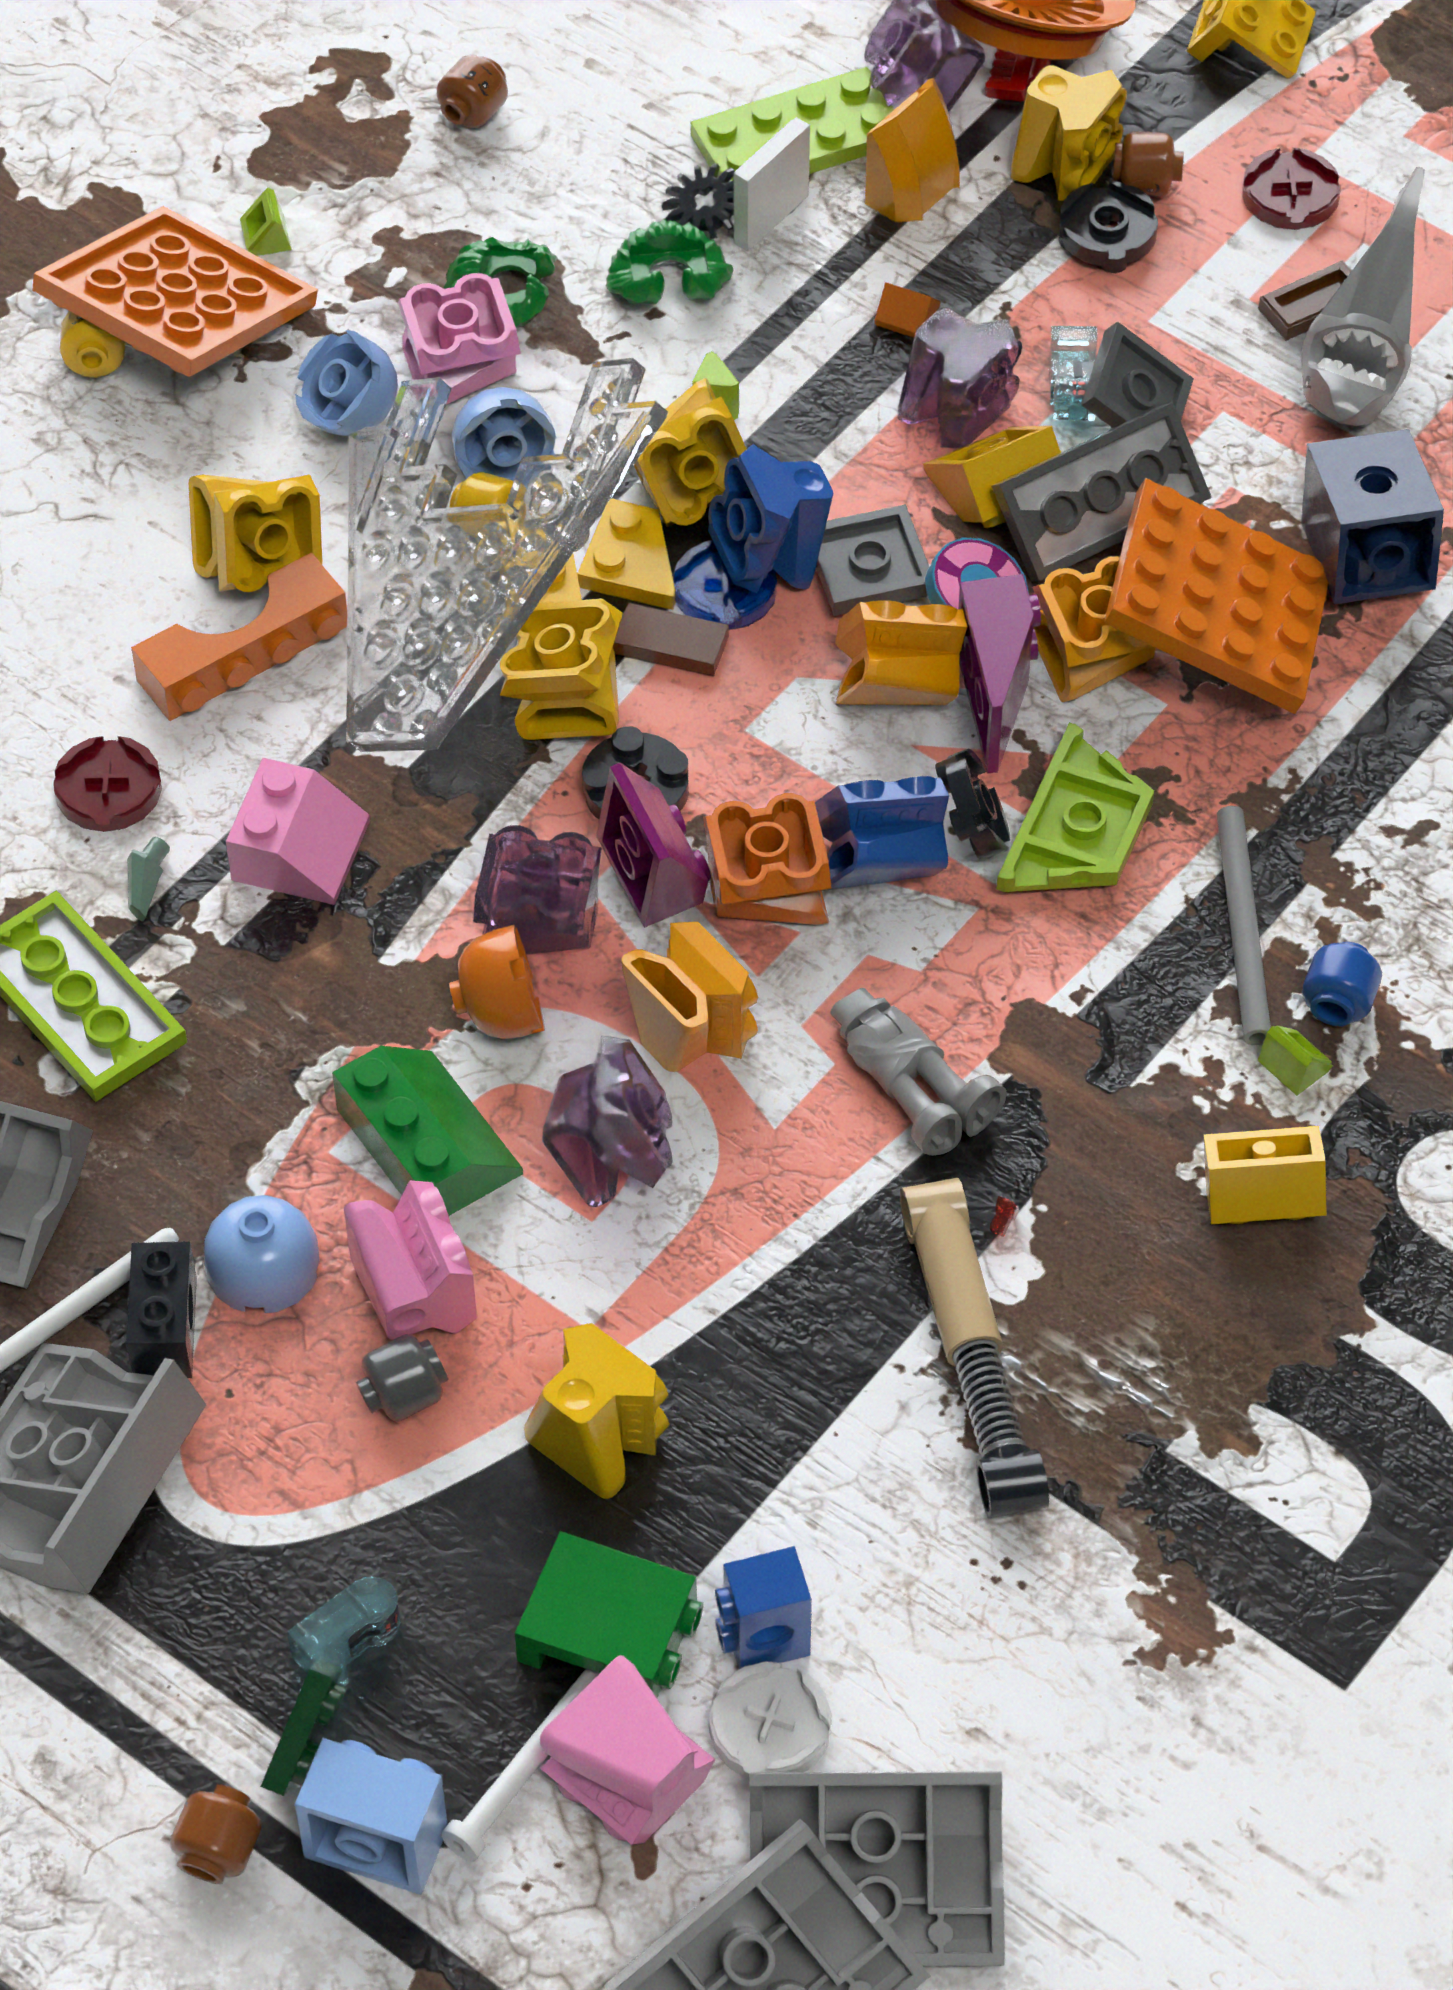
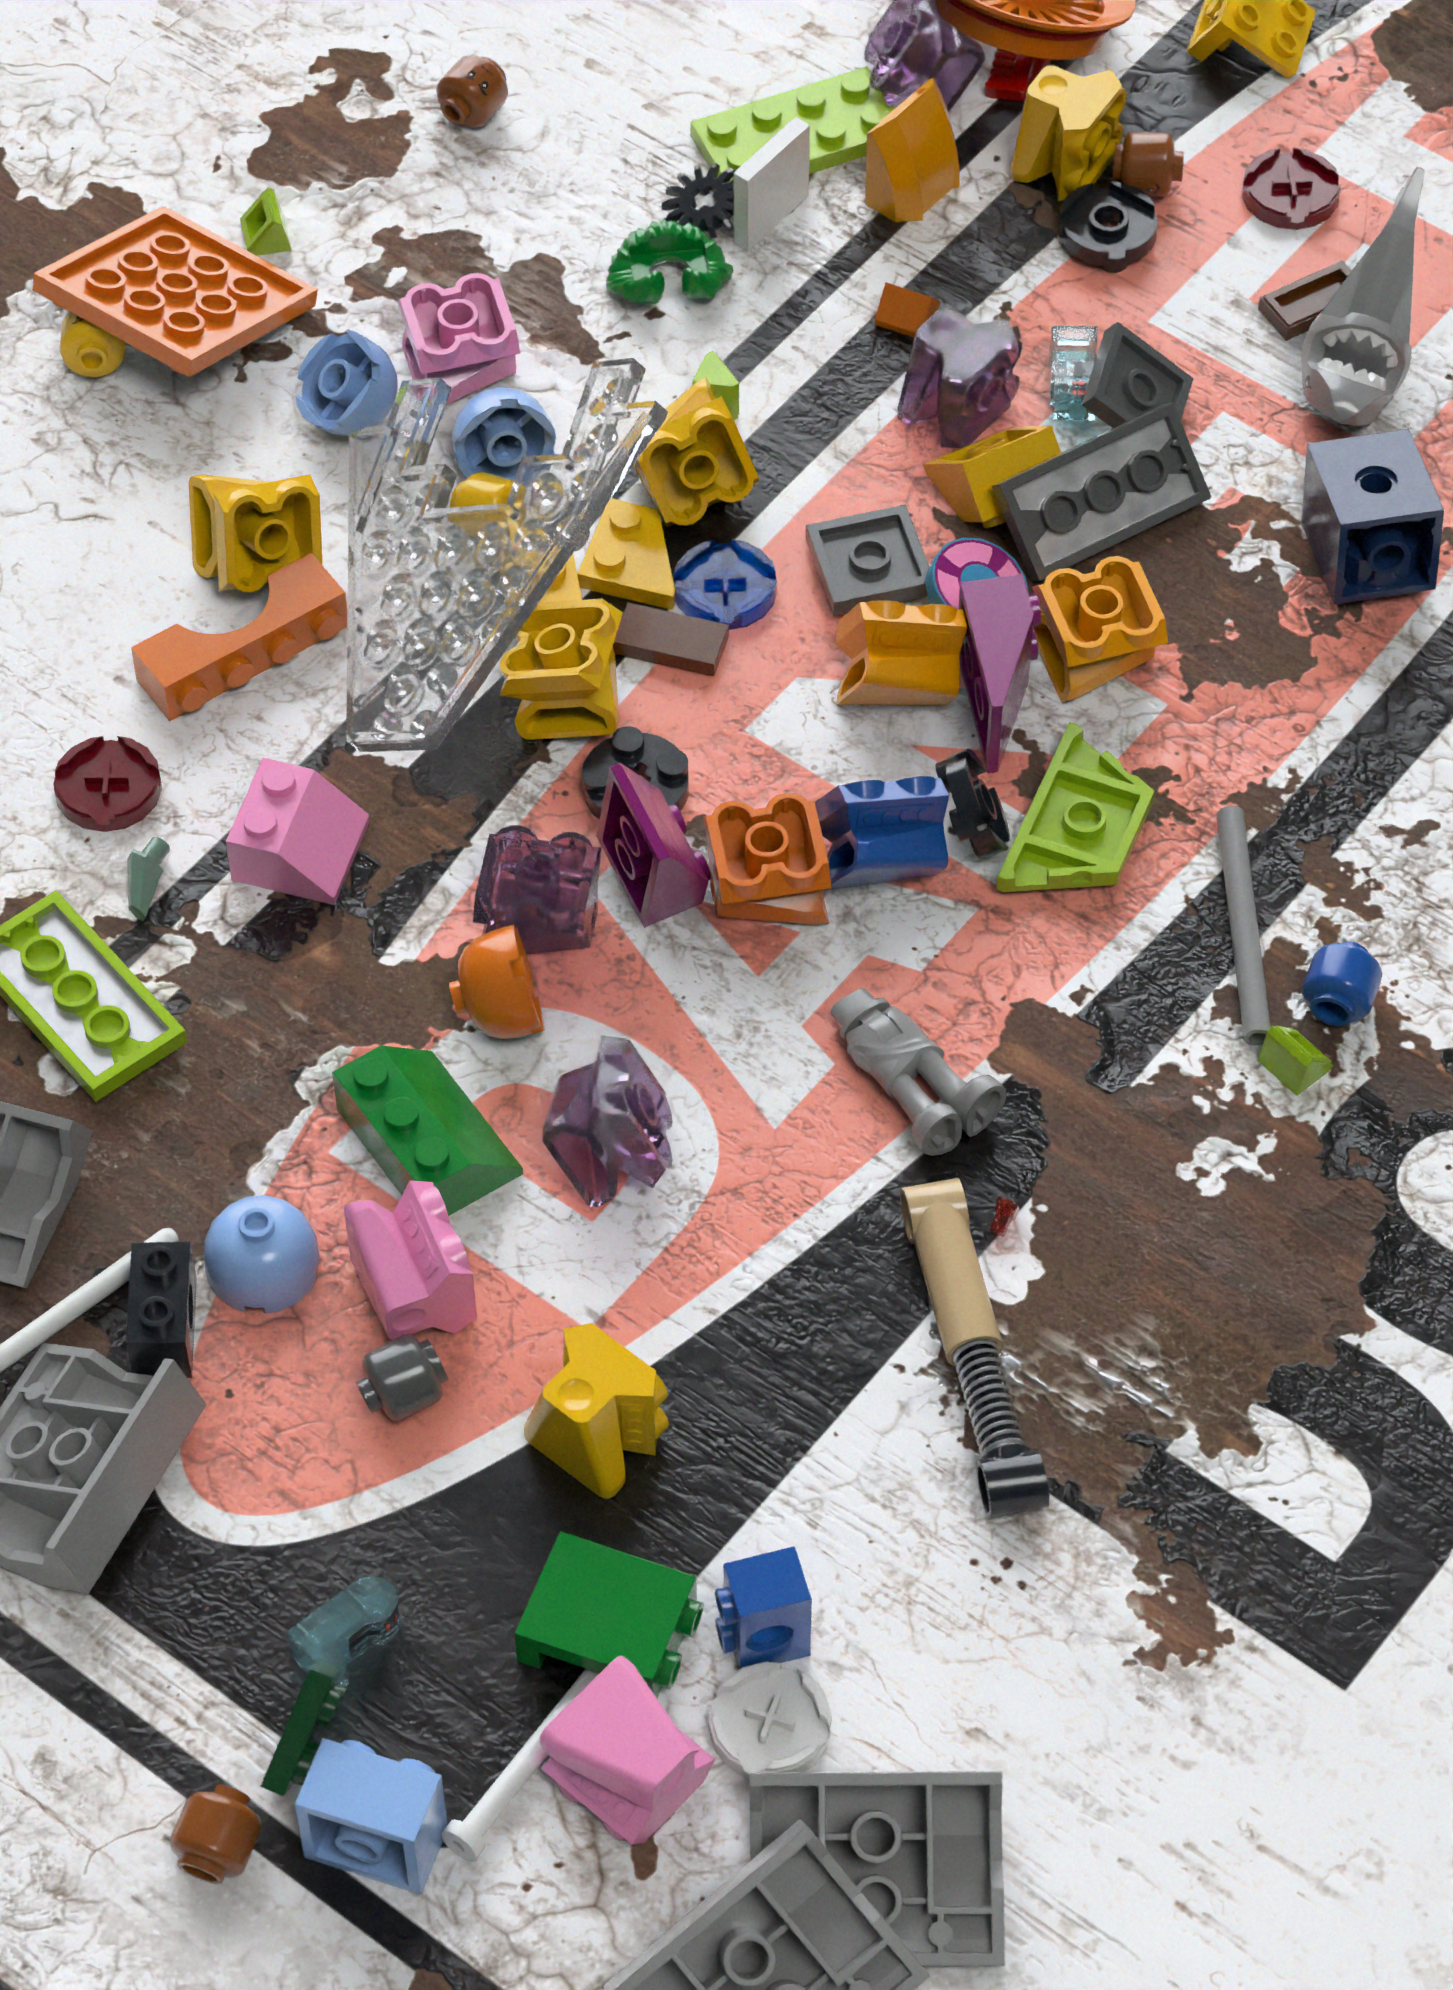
(496, 256): green piece -> none
(690, 999): light orange piece -> none
(770, 519): blue piece -> none
(1218, 595): orange plate -> none
(1265, 1175): yellow brick -> none

